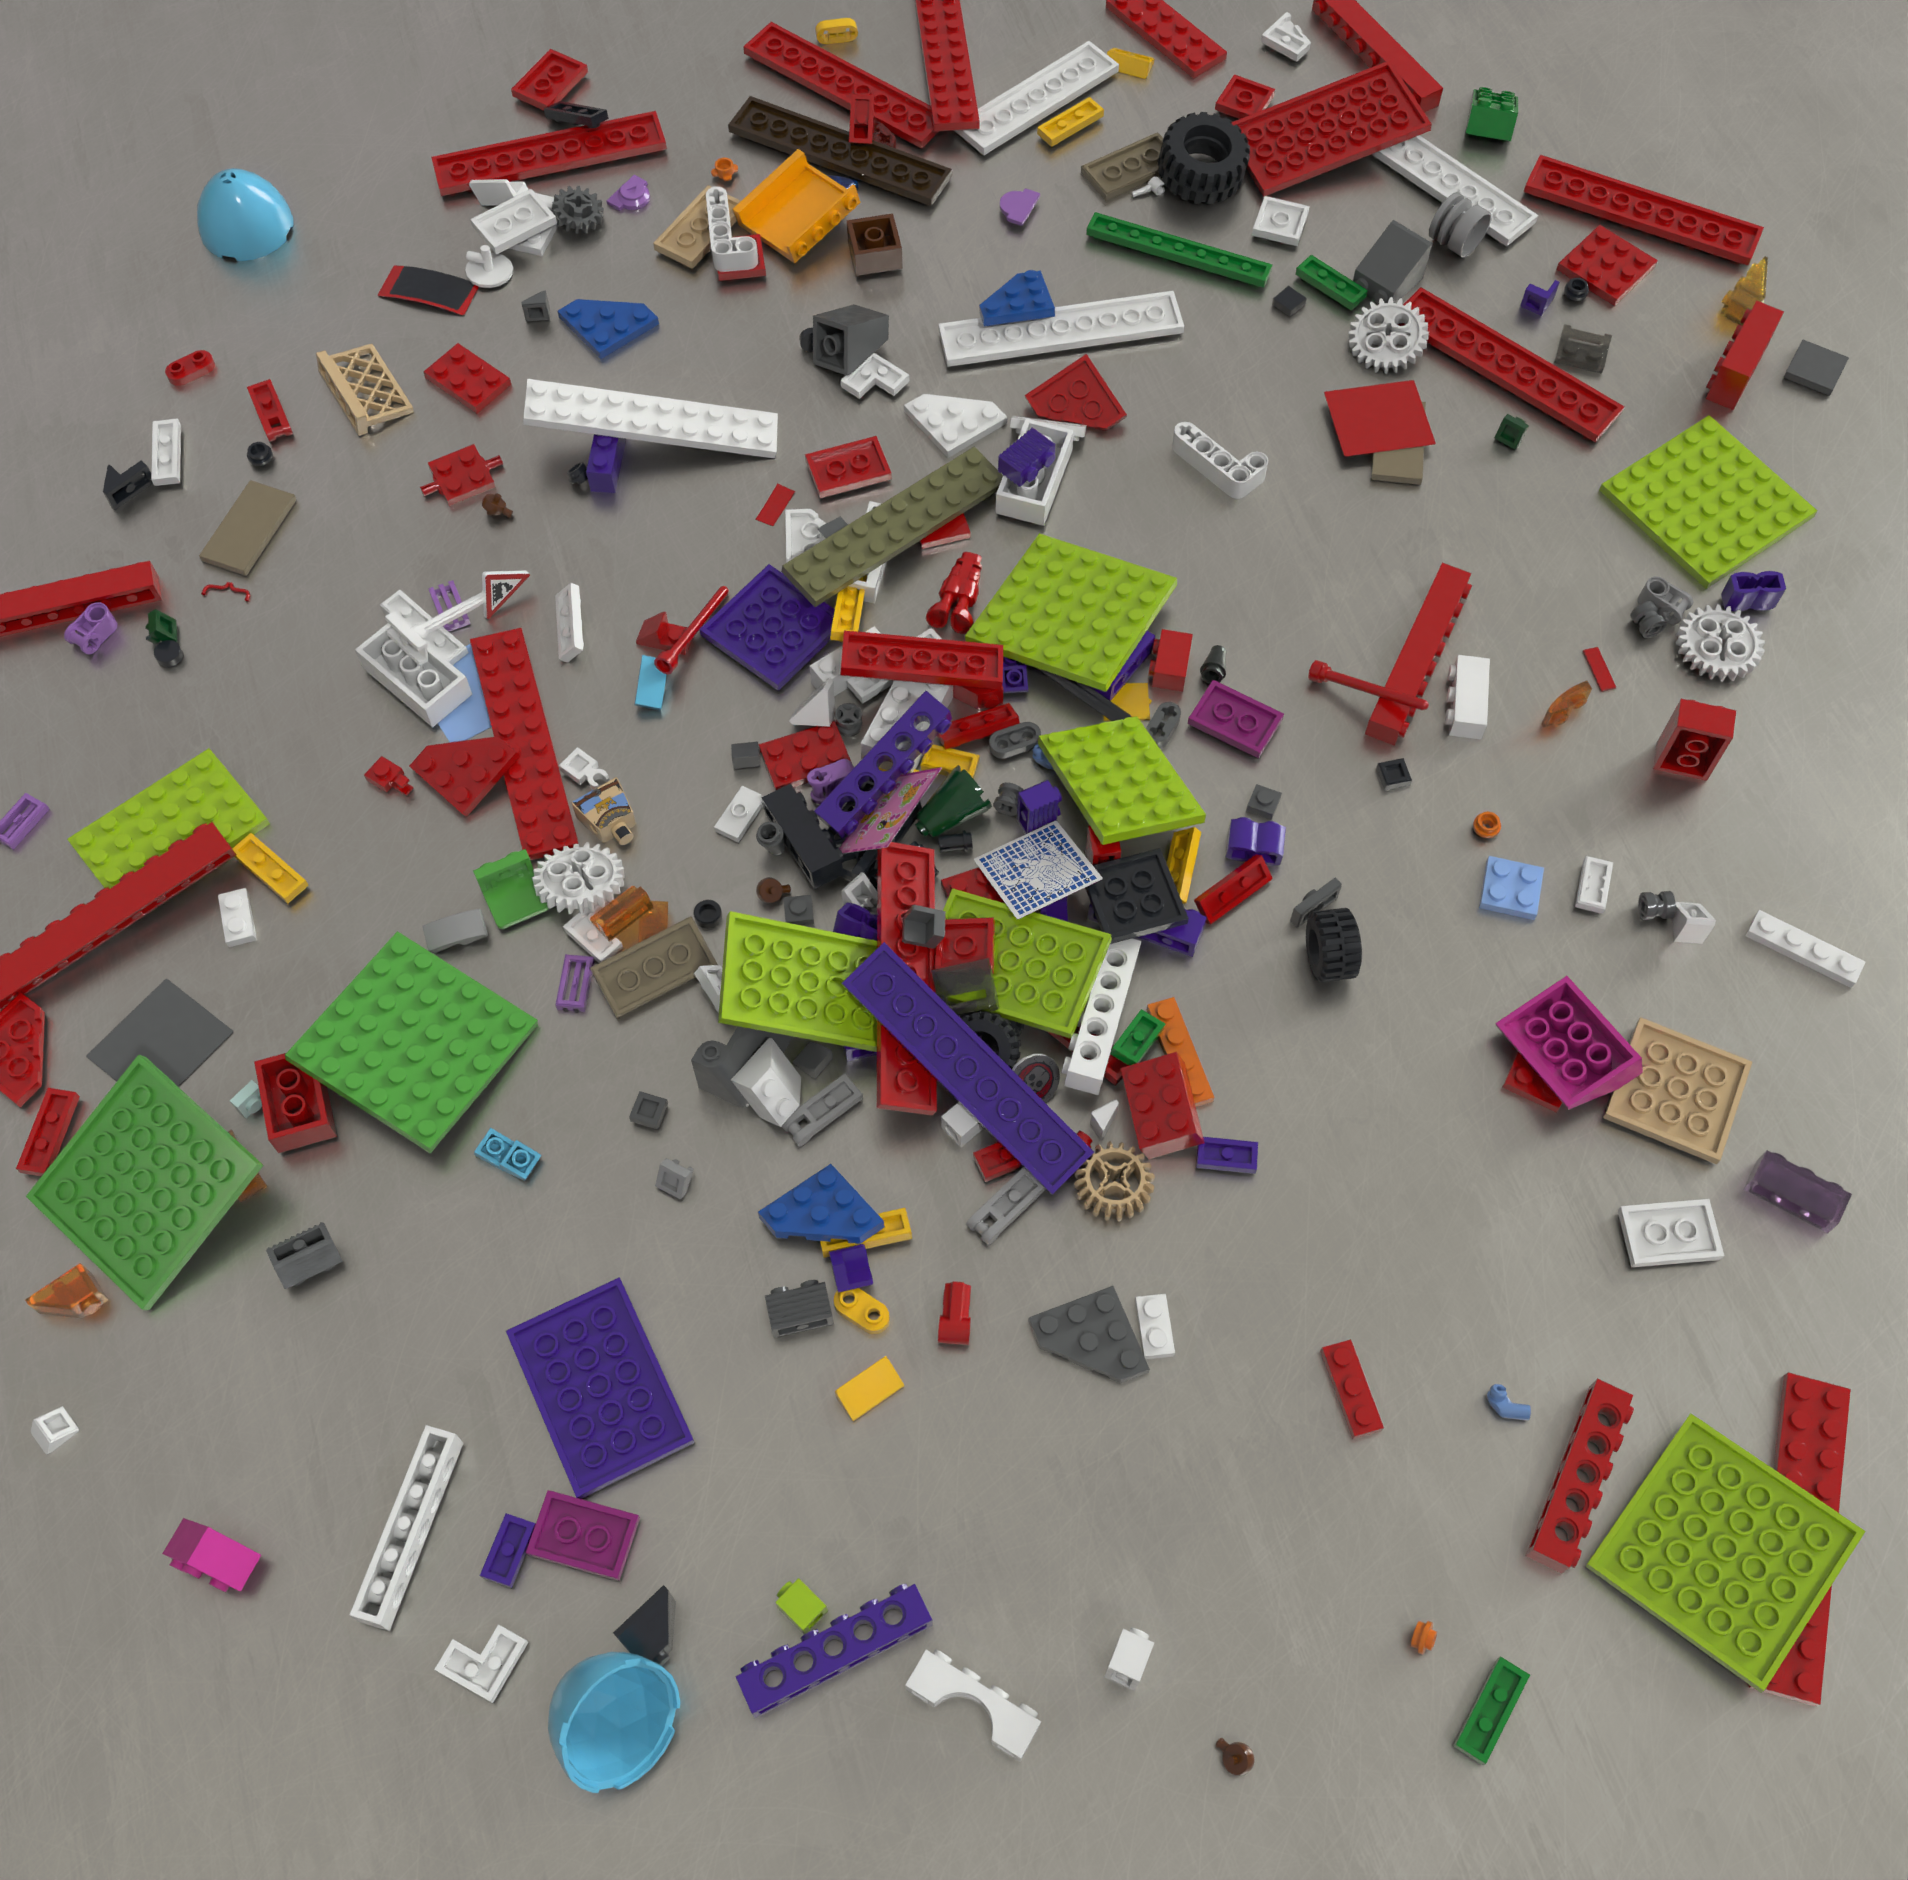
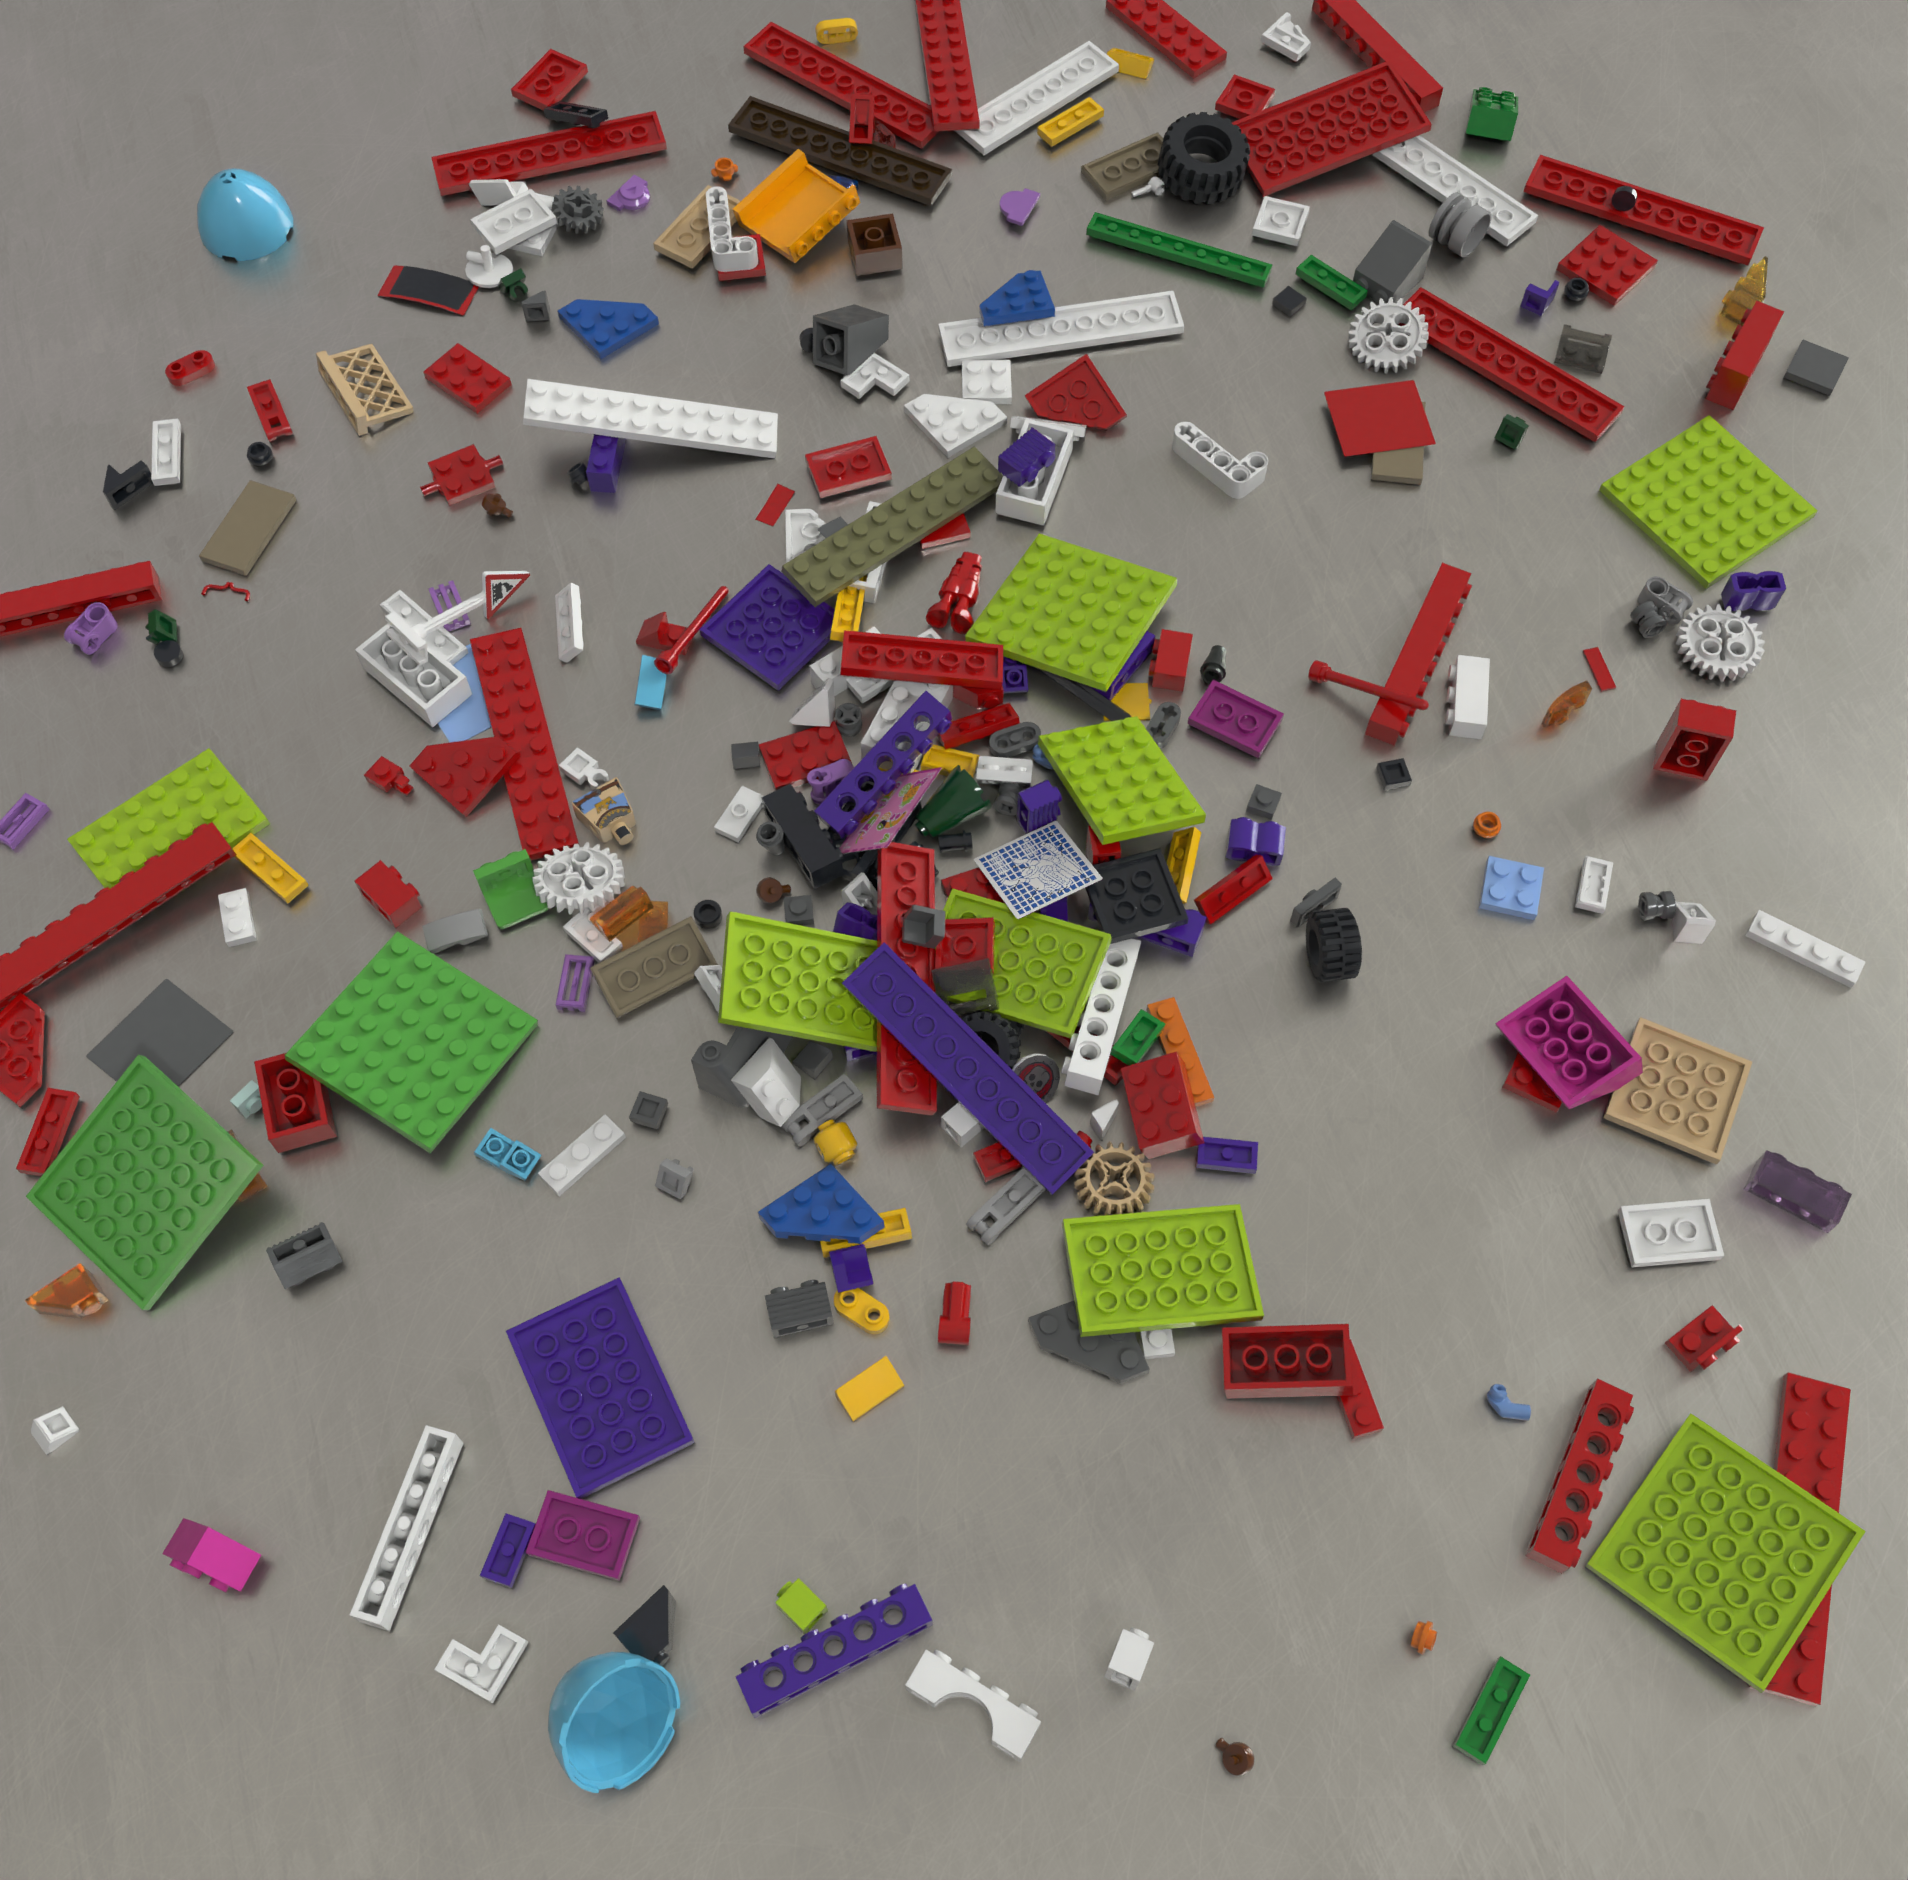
(388, 893): none -> red brick
(513, 281): none -> dark green tile
(582, 1155): none -> white plate
(835, 1142): none -> yellow head
(987, 380): none -> white plate
(1001, 770): none -> white bracket
(1161, 1270): none -> lime plate
(1287, 1361): none -> red brick
(1624, 198): none -> black tile
(1702, 1338): none -> red bracket

